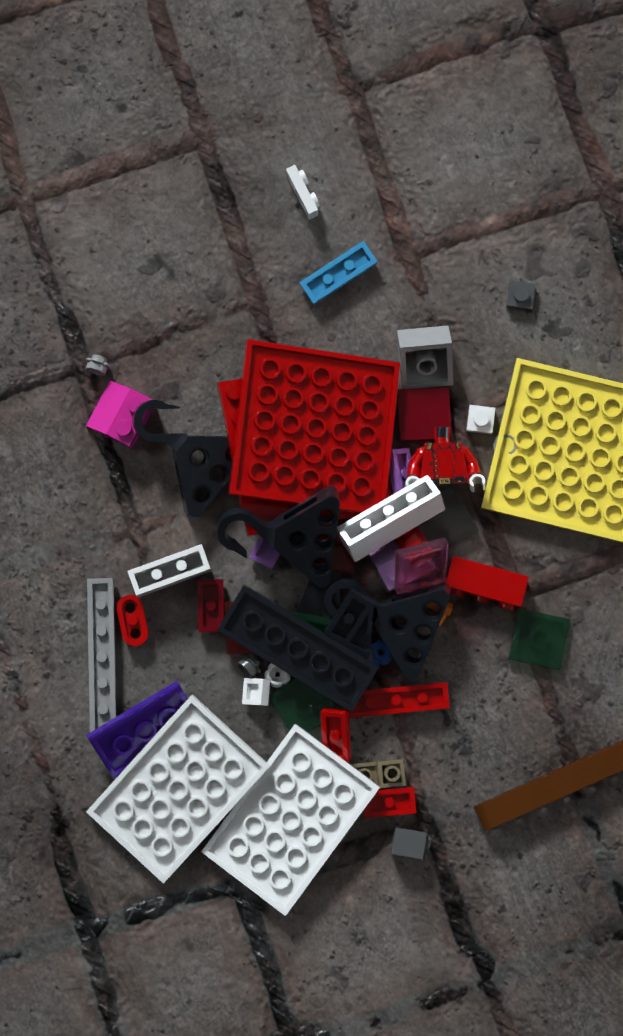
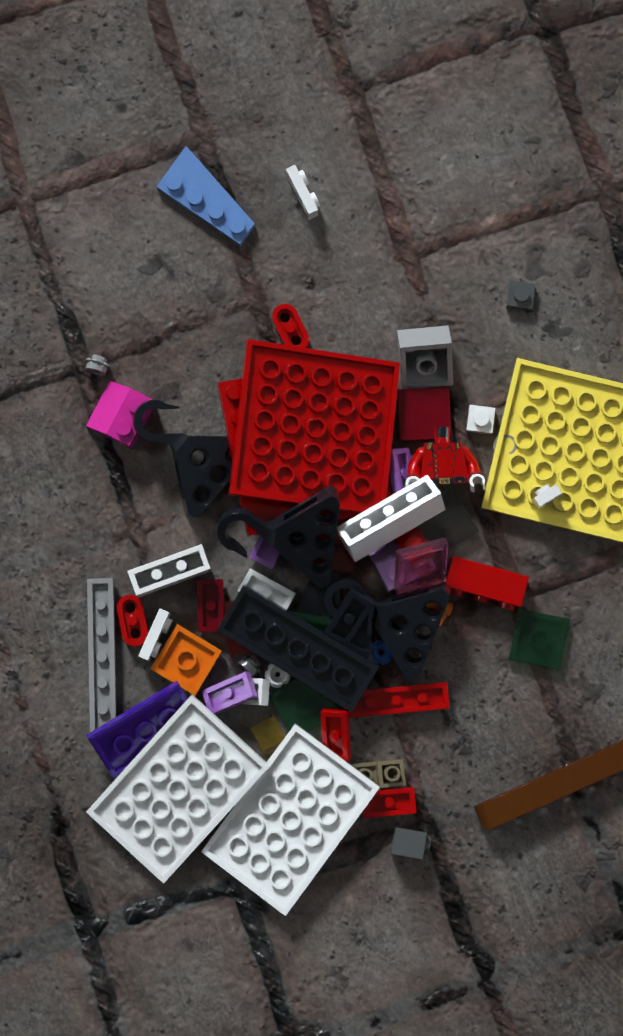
(160, 625): none -> white plate
(186, 659): none -> orange plate
(203, 196): none -> medium blue wing
(230, 693): none -> medium lavender plate
(268, 588): none -> white plate
(268, 733): none -> clear yellow tile
(292, 328): none -> red plate
(338, 273): dark azure plate -> none
(545, 495): none -> white plate

